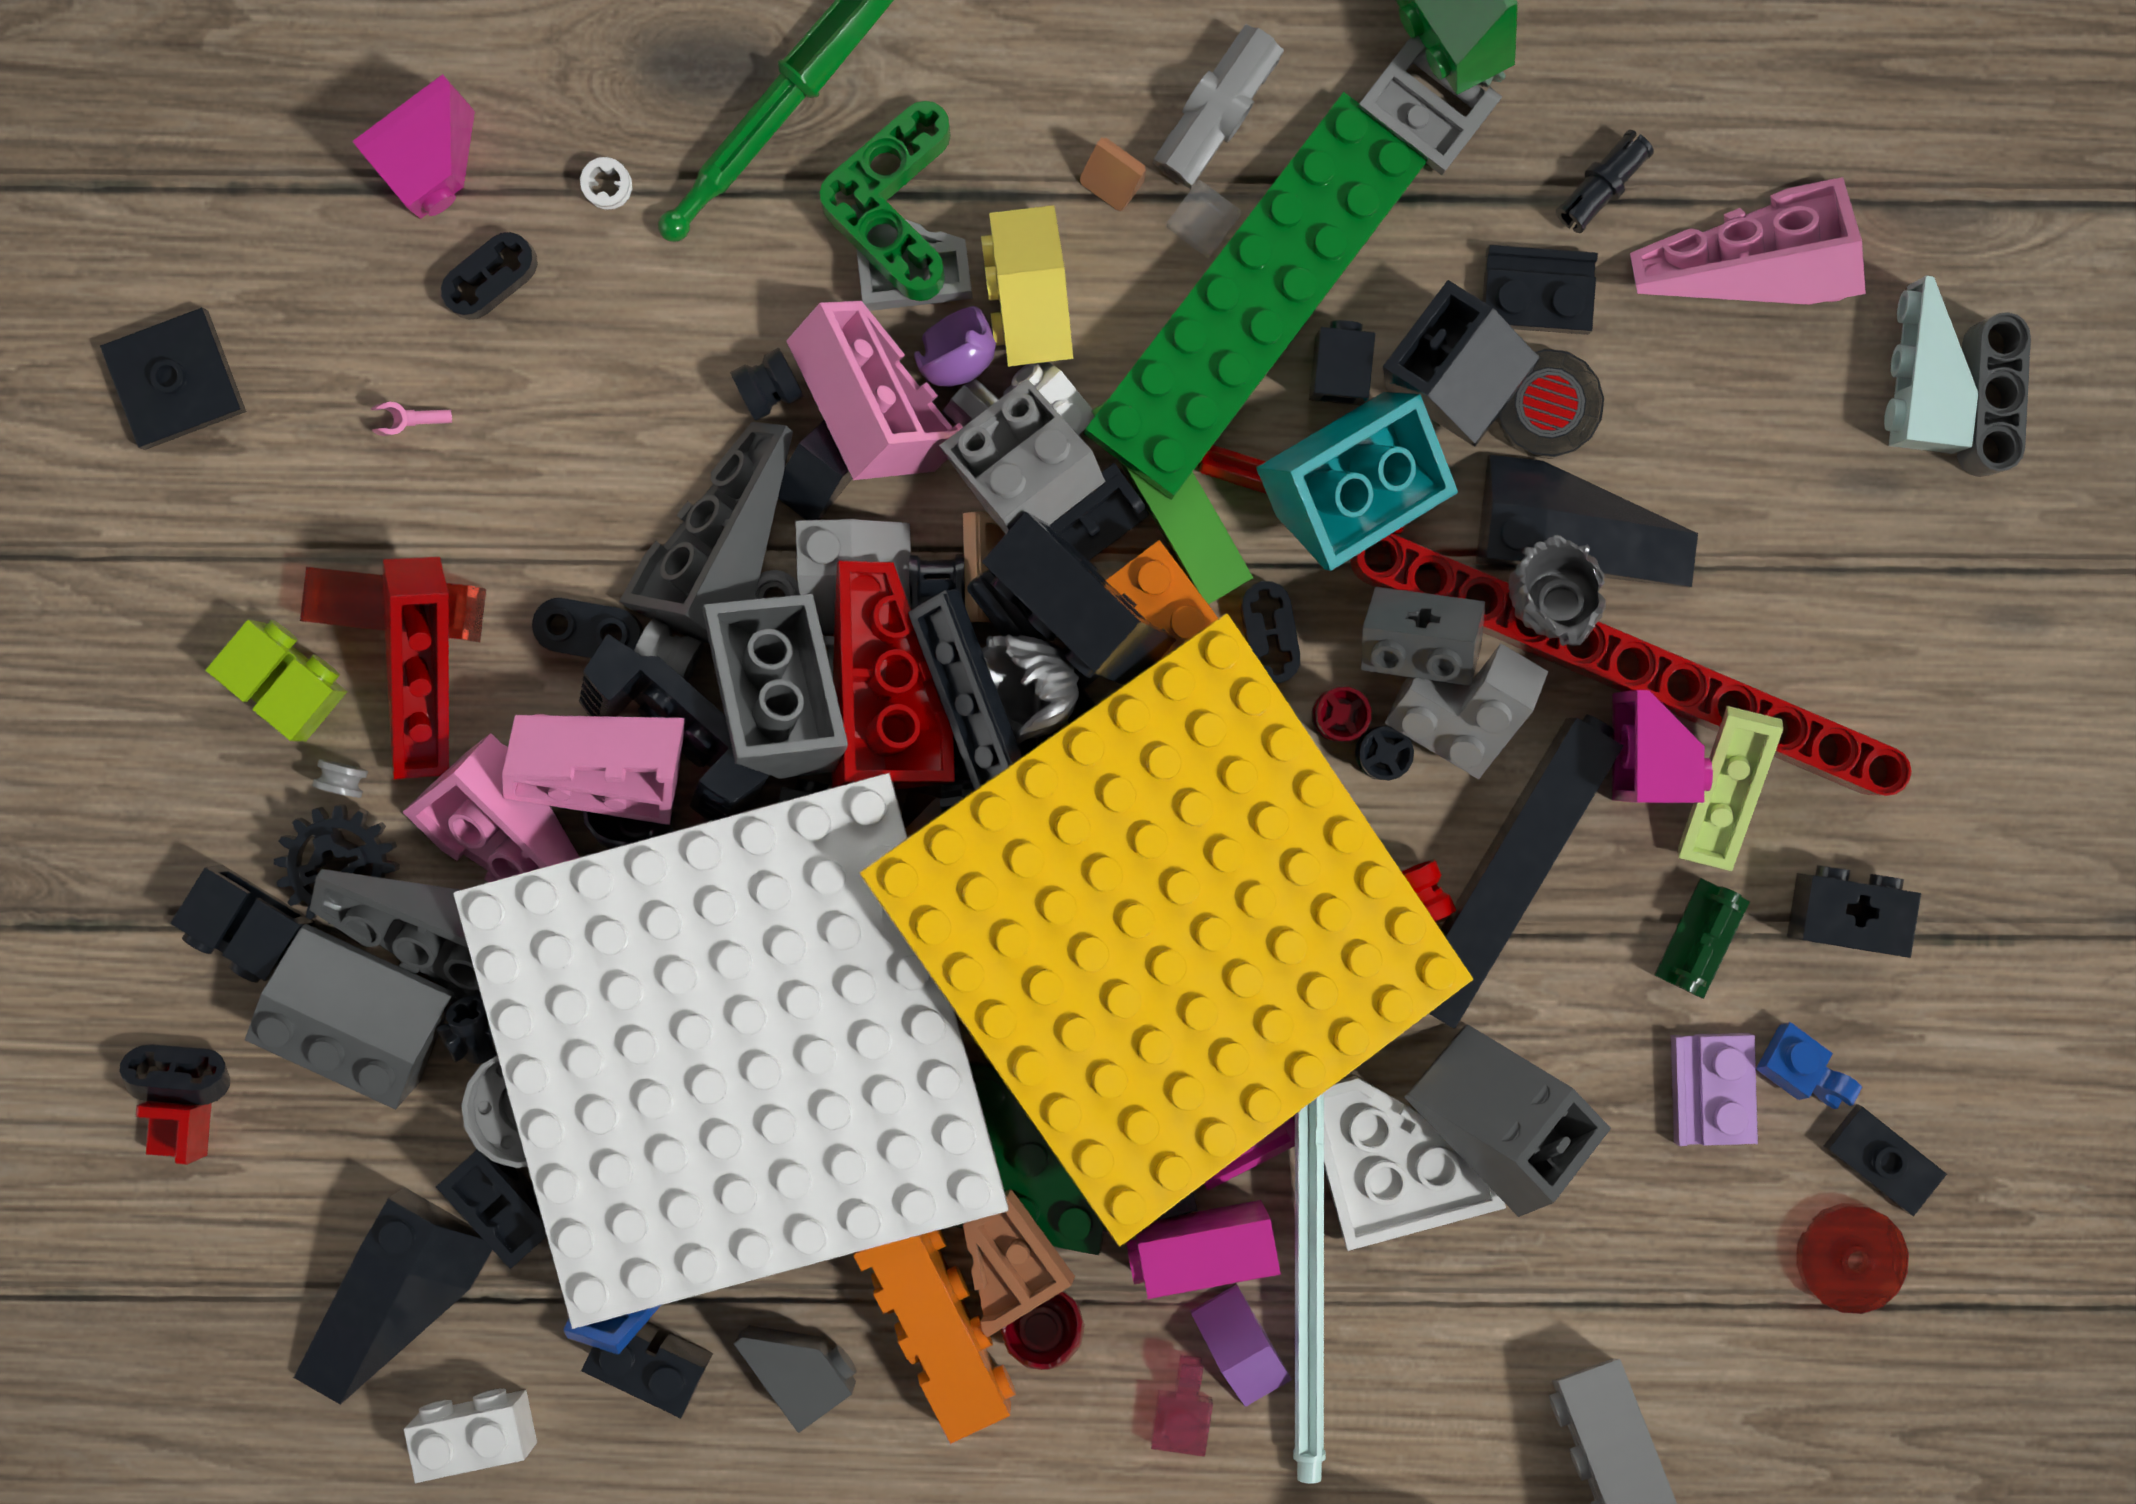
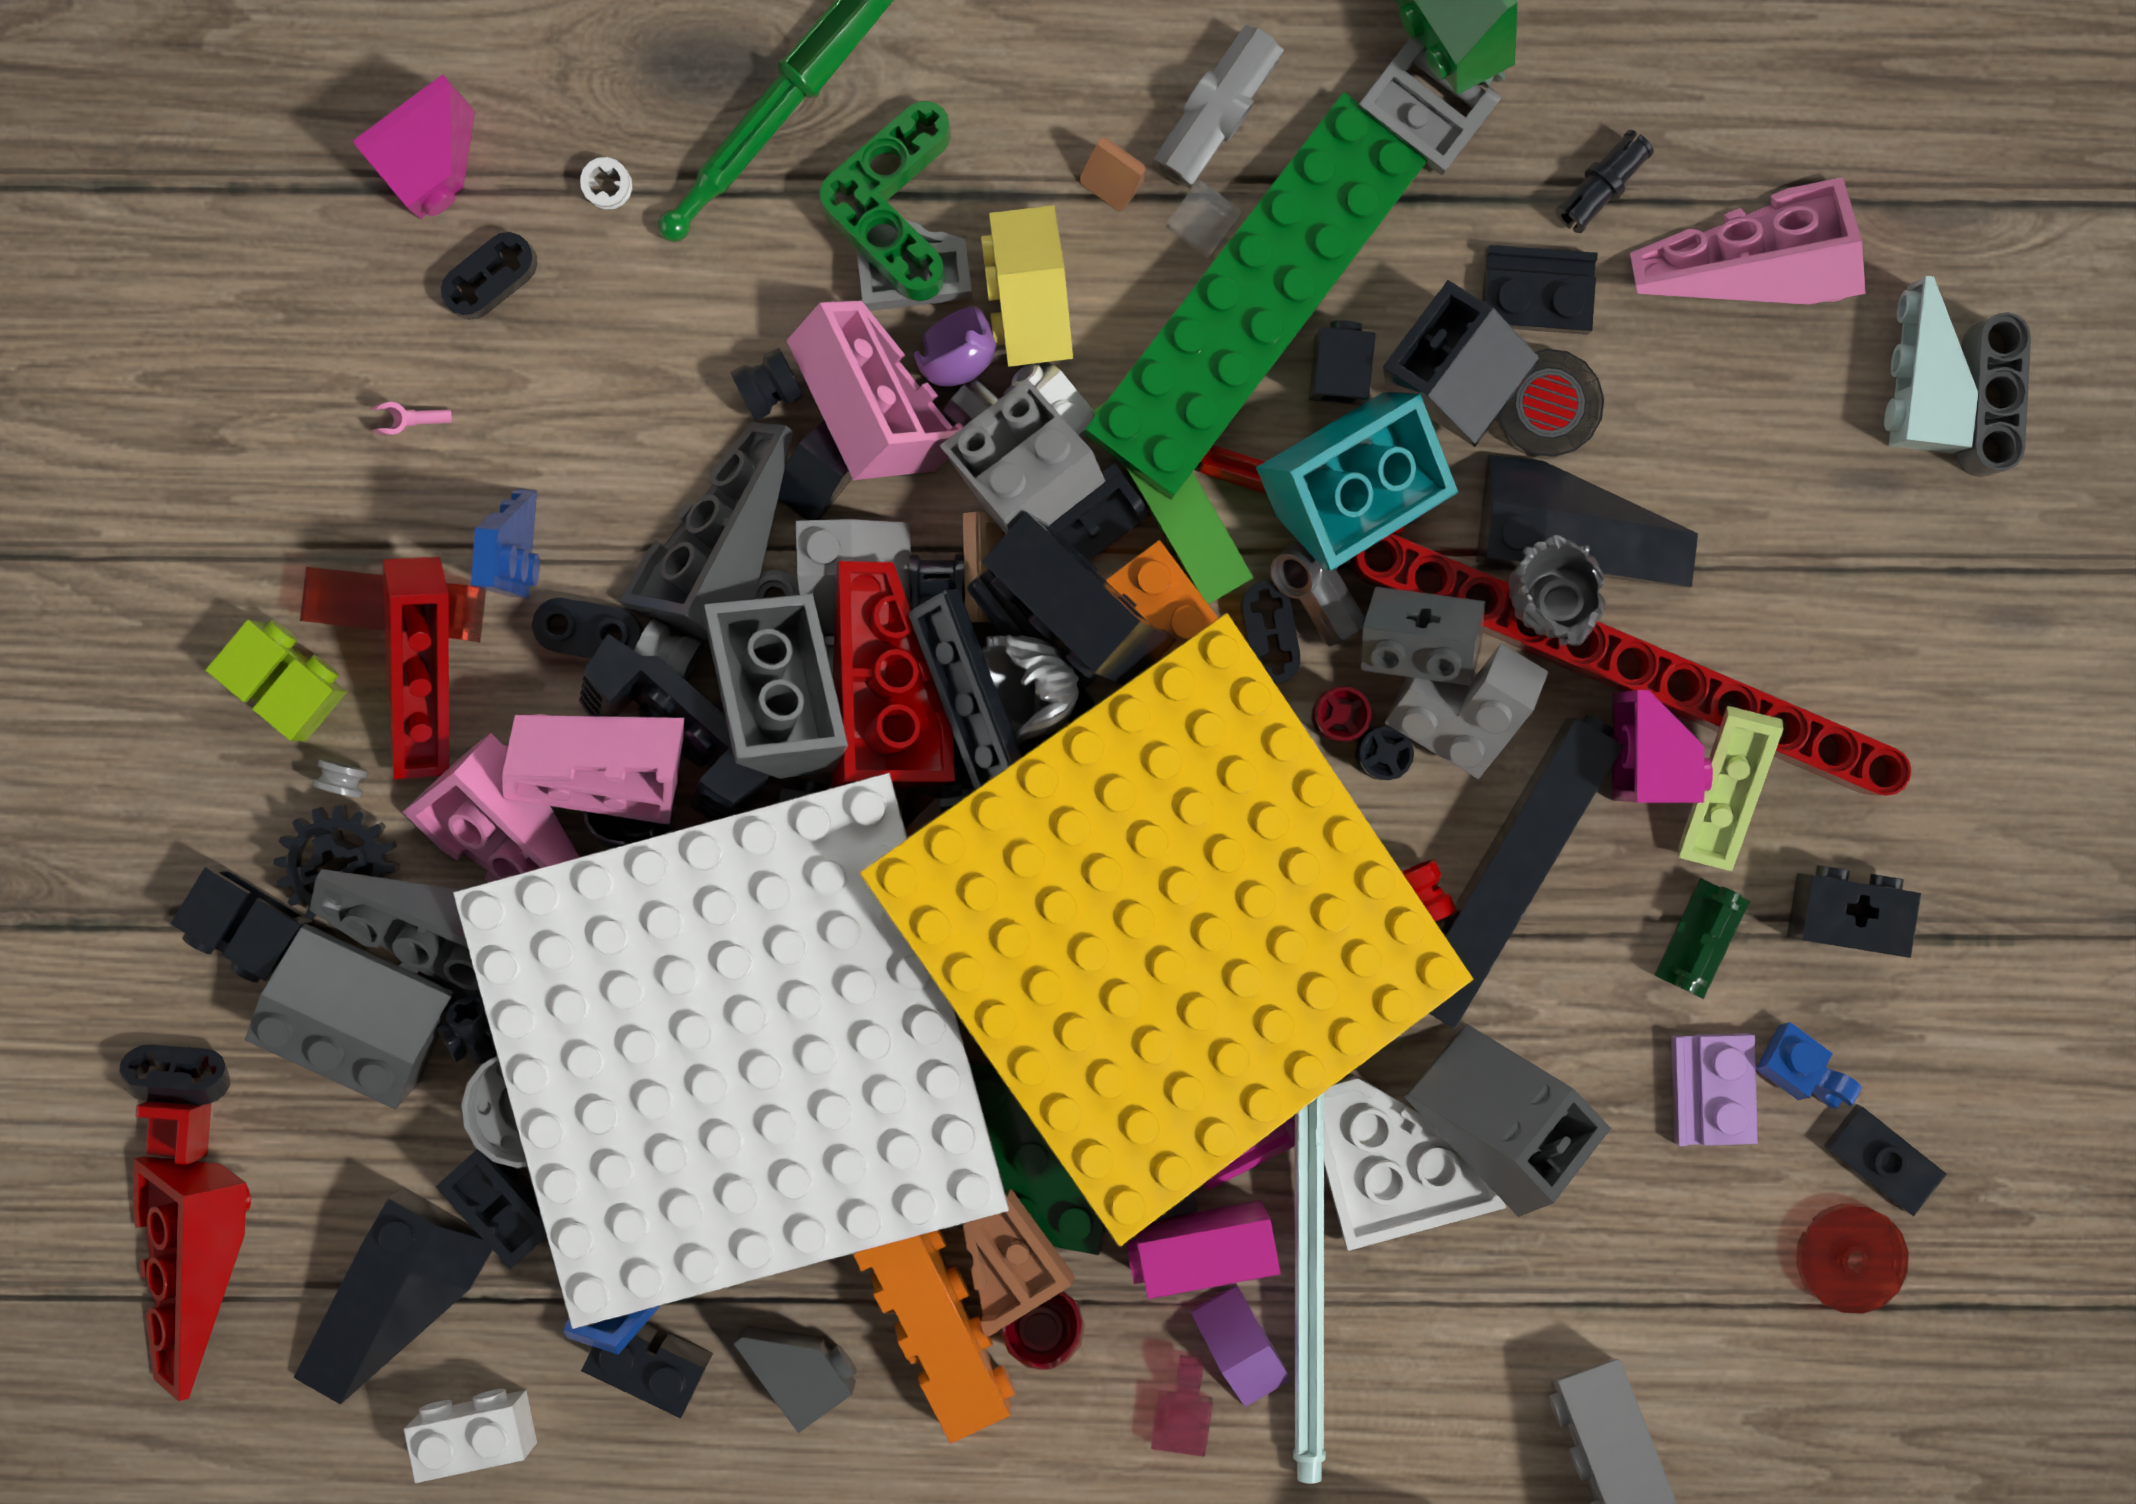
(173, 378): black plate -> none
(193, 1240): none -> red wedge
(504, 548): none -> blue wing
(1319, 592): none -> flat silver piece

